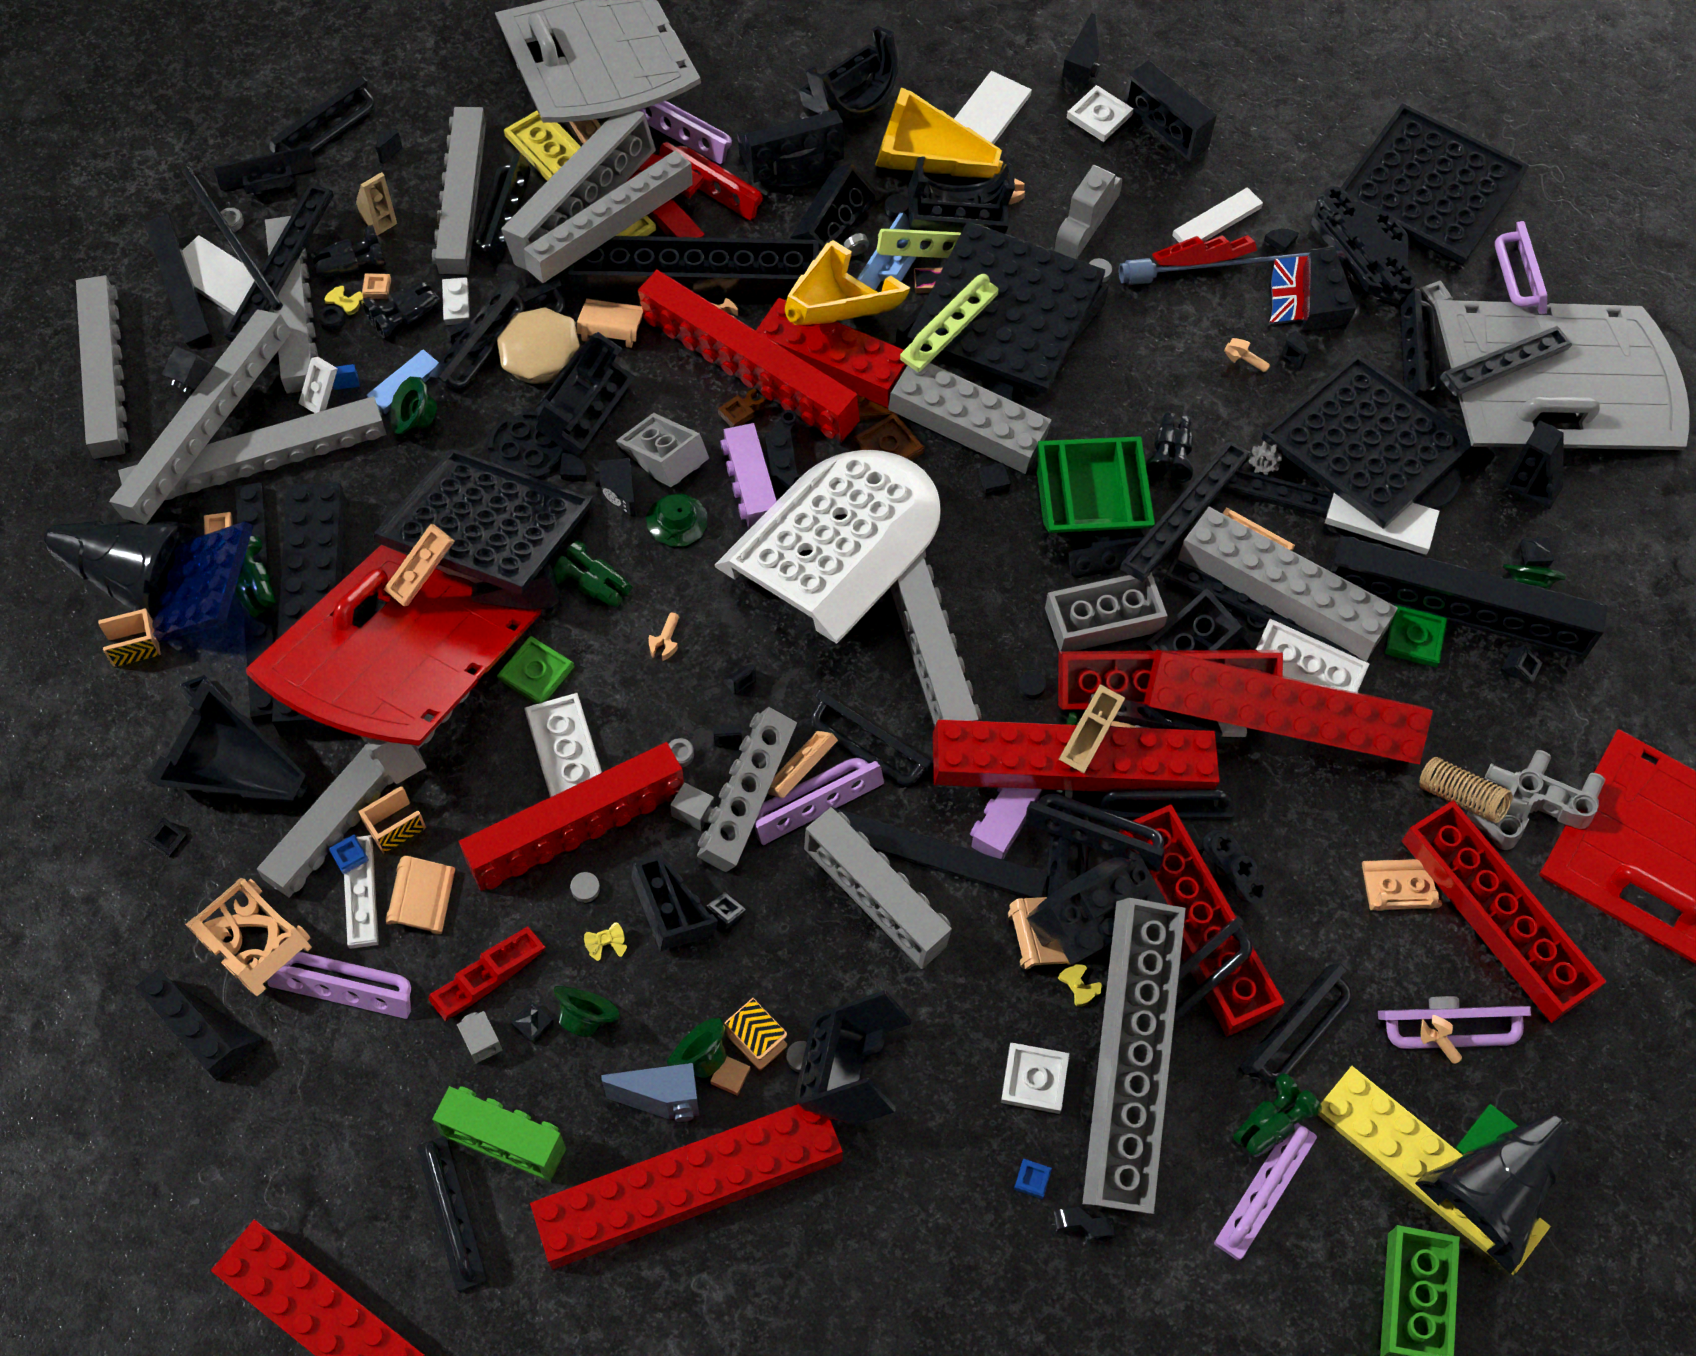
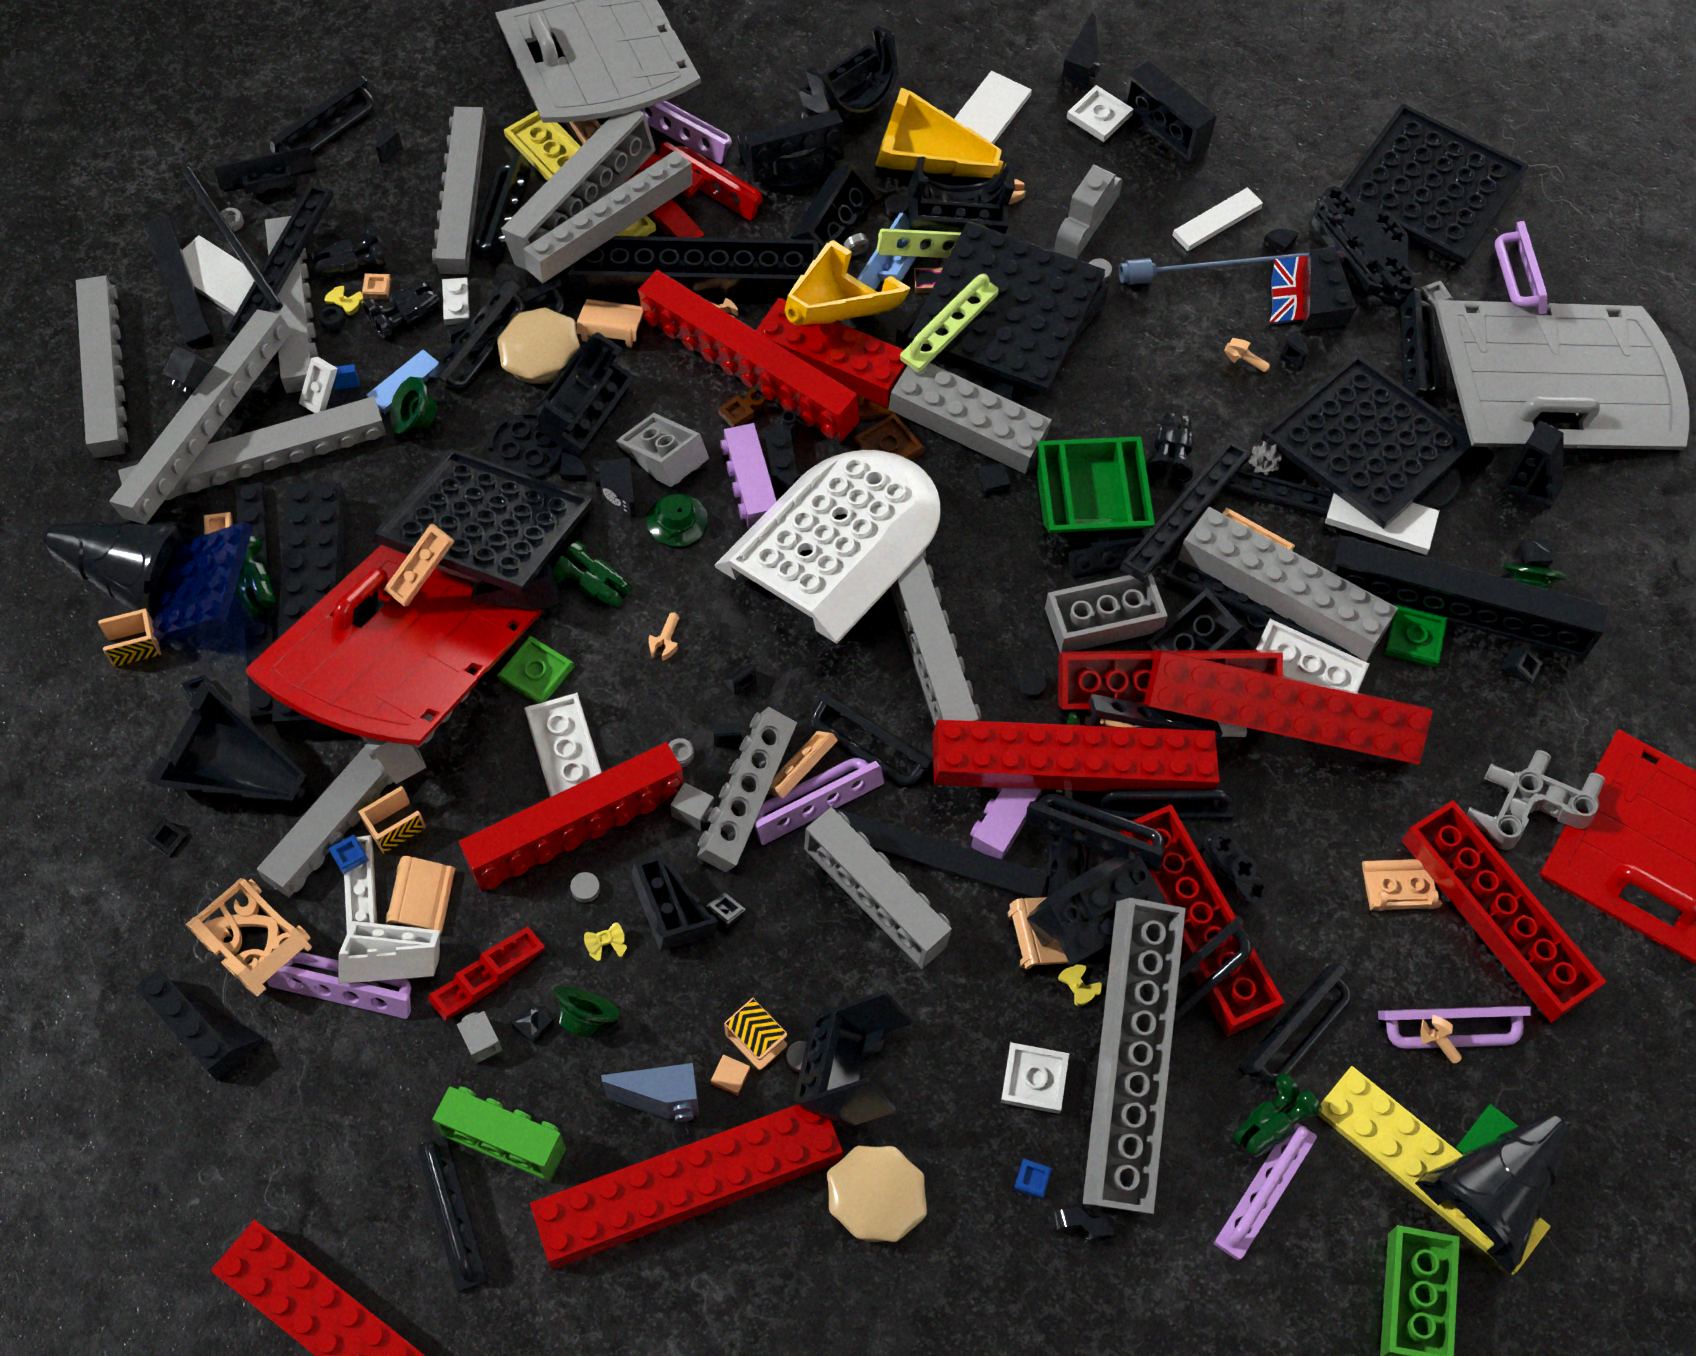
(375, 204): tan slope -> none
(387, 953): none -> white wedge
(702, 1048): dark green hat -> none
(877, 1193): none -> tan piece
(1092, 728): tan slope -> none
(1196, 252): red slope -> none
(1444, 1002): light grey tile -> none
(1490, 807): tan piece -> none
(1505, 361): black tile -> none

